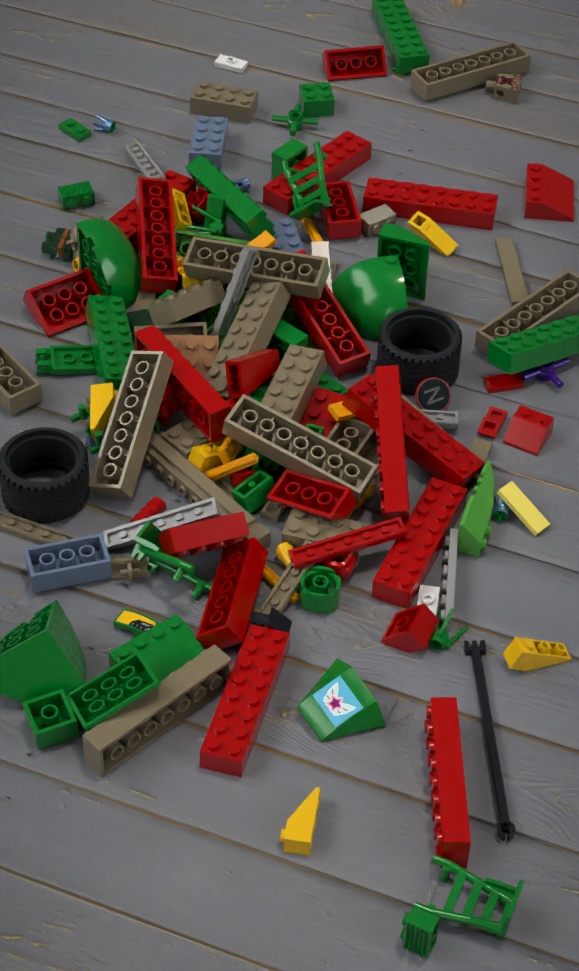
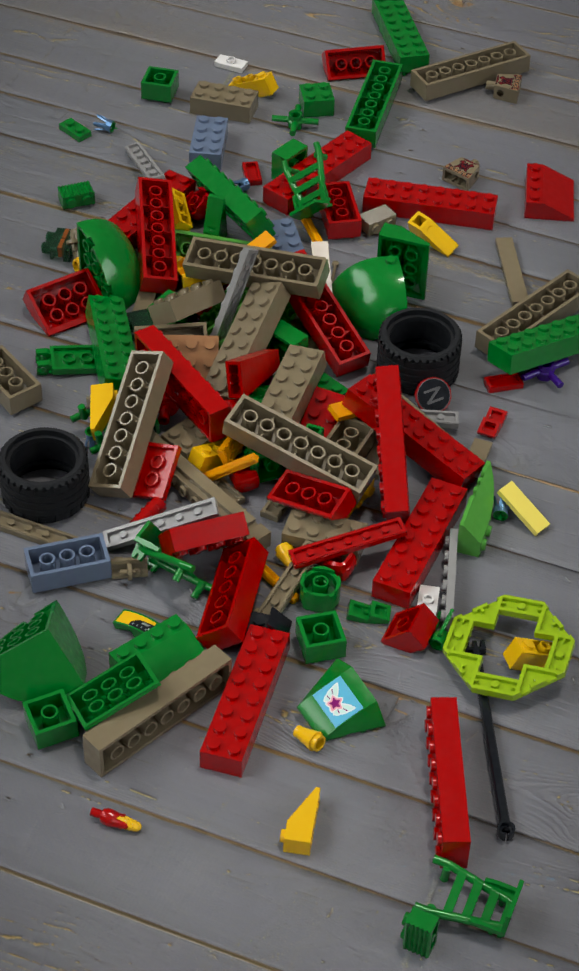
(115, 819): none -> red piece
(157, 471): none -> red plate
(159, 84): none -> green brick
(215, 228): green plant -> none
(252, 172): none -> red tile
(253, 491): green brick -> none
(261, 82): none -> yellow slope
(310, 738): none -> yellow cone
(320, 637): none -> green brick
(372, 614): none -> green slope
(375, 100): none -> green brick
(461, 173): none -> dark tan torso
(529, 430): red slope -> none
(531, 677): none -> lime plate

